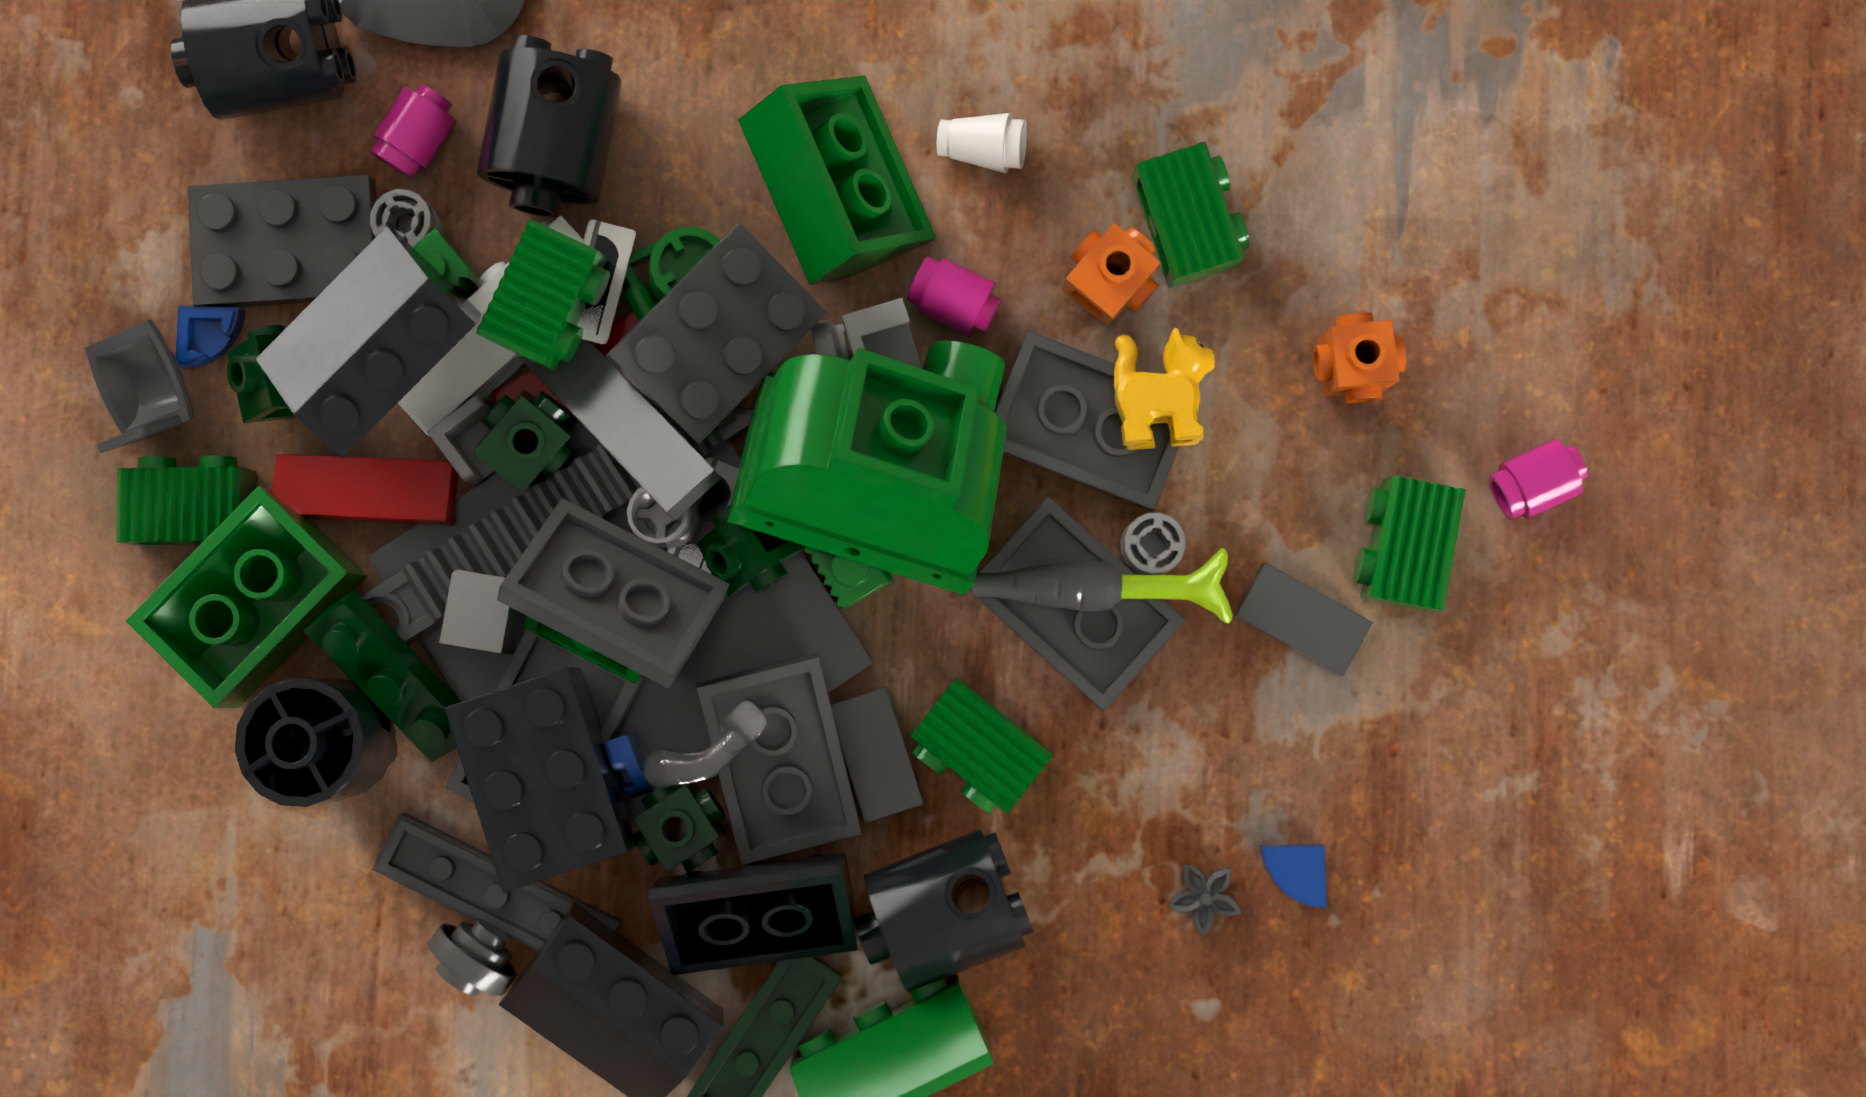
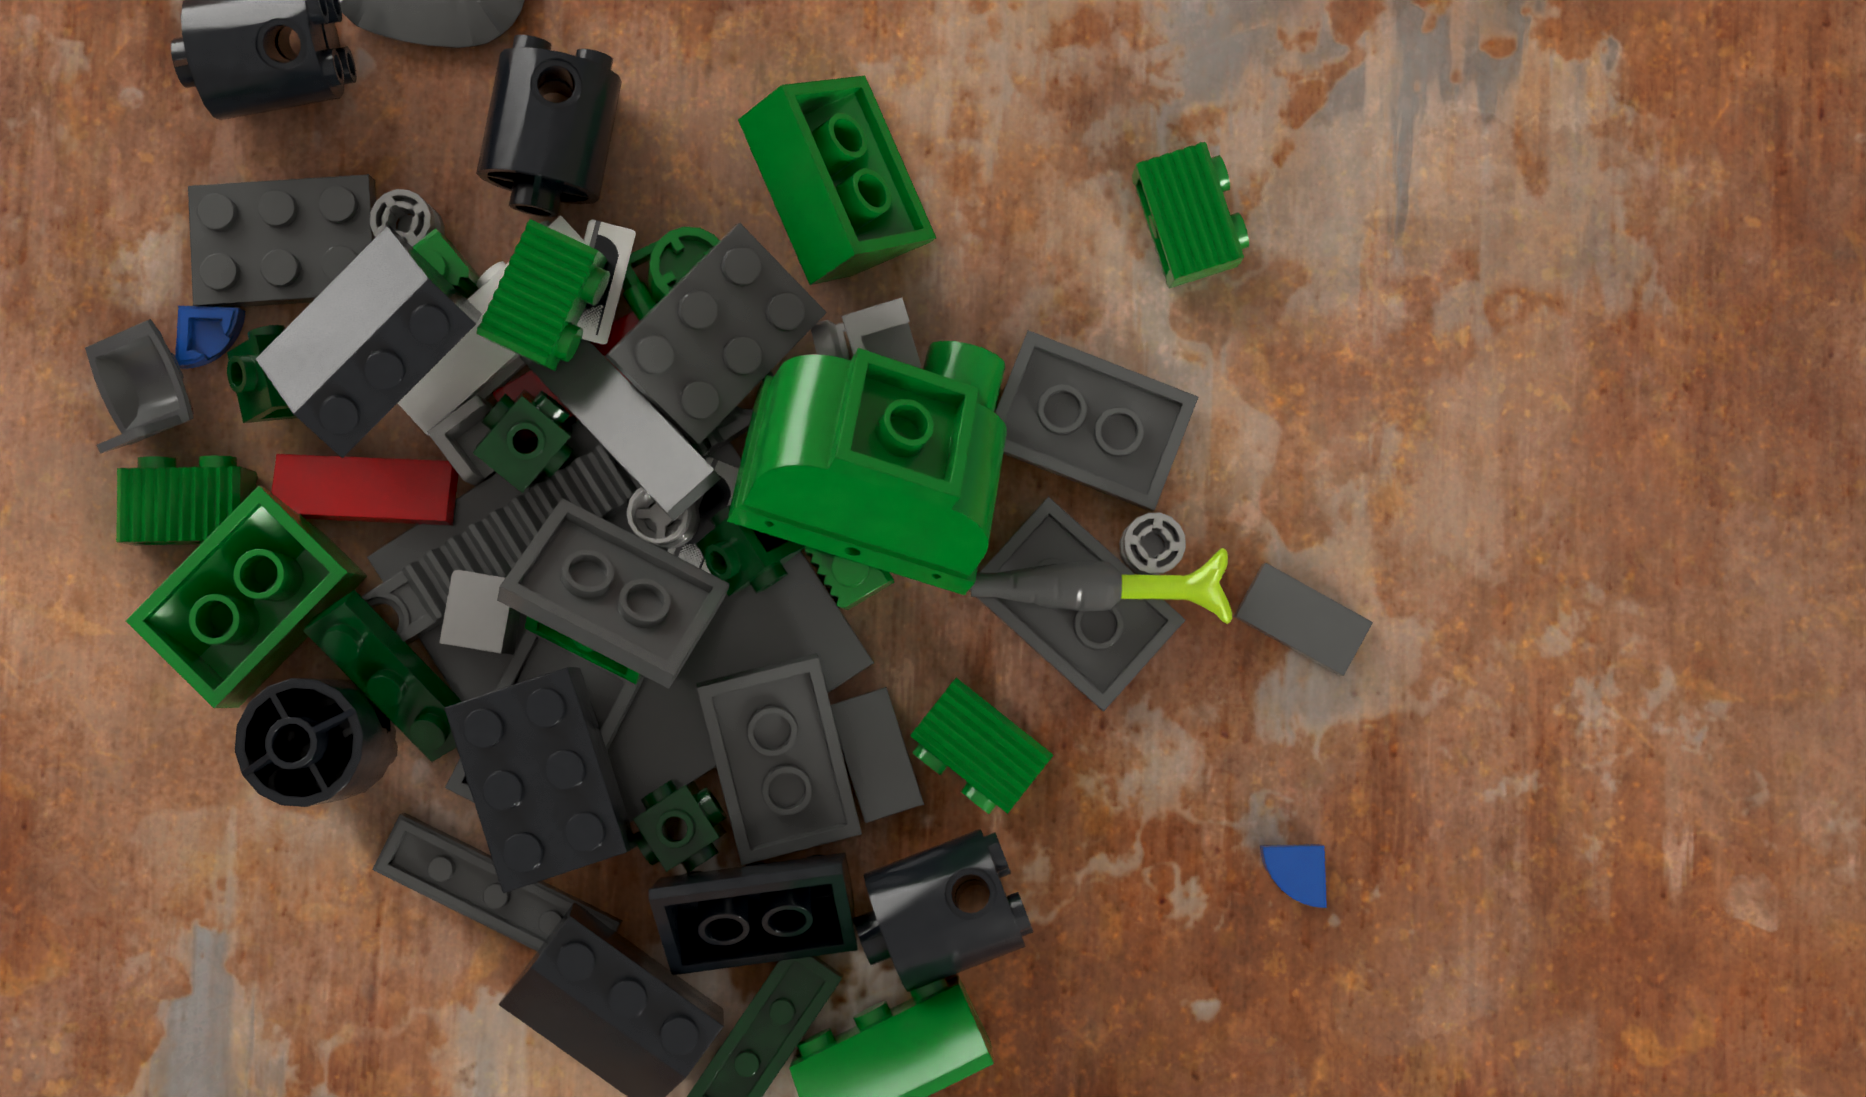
(413, 130): dark pink brick -> none
(473, 957): dark grey plate -> none
(627, 756): blue tile -> none
(672, 769): clear piece -> none
(954, 296): dark pink brick -> none
(984, 141): white cone -> none
(1103, 292): orange brick -> none
(1158, 397): yellow animal -> none
(1205, 897): dark grey plant -> none
(1342, 371): orange brick -> none
(1410, 543): green brick -> none
(1538, 479): dark pink brick -> none

